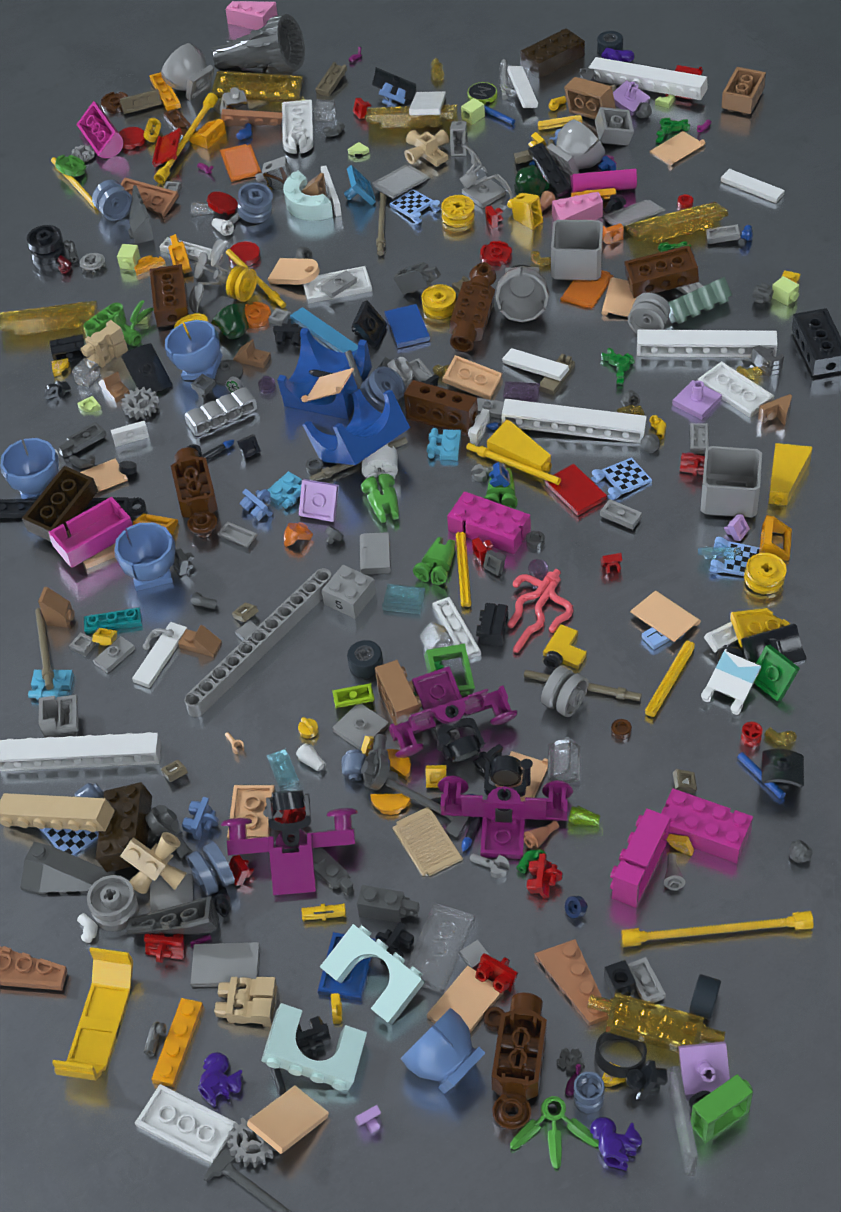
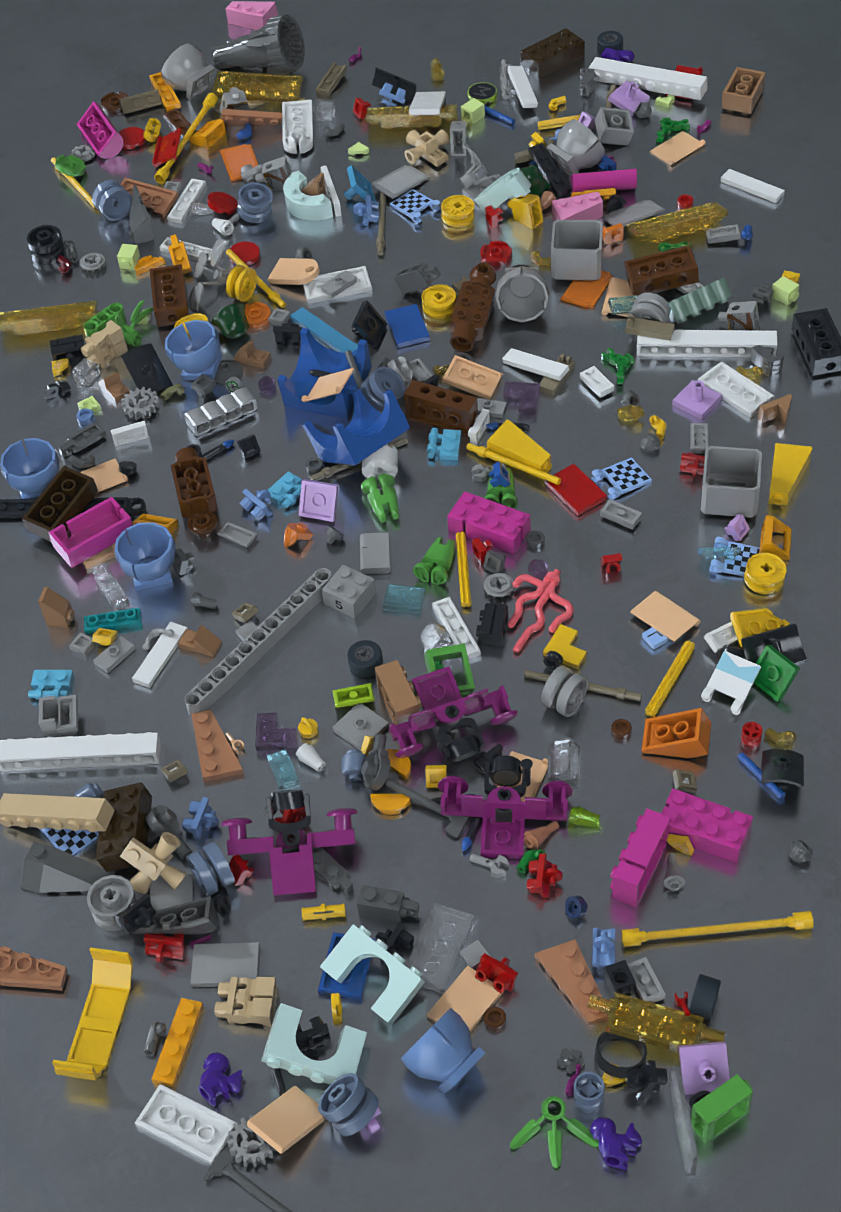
(47, 671): dark tan bar -> none
(85, 416): none -> medium blue tile
(90, 928): white arm -> none
(110, 587): none -> clear leg
(136, 915): none -> black hips
(171, 390): none -> olive arm
(183, 205): none -> white tile
(214, 751): none -> nougat wing
(248, 172): none -> light grey plate
(250, 802): light nougat tile -> none
(270, 737): none -> clear purple plate
(348, 1104): none -> sand blue wheel
(368, 210): none -> medium blue hips
(426, 842): tan window -> none
(503, 580): none -> light grey gear
(507, 186): none -> light aqua brick
(518, 1060): reddish brown brick -> none
(574, 421): white brick -> none
(587, 97): medium nougat brick -> none
(587, 120): none -> lavender tile
(596, 381): none -> white plate
(603, 948): none -> medium blue hips
(621, 305): none -> clear light blue plate
(649, 328): none -> dark tan hinge
(678, 734): none -> orange slope
(682, 1003): none -> red hand
(741, 316): none -> light grey torso

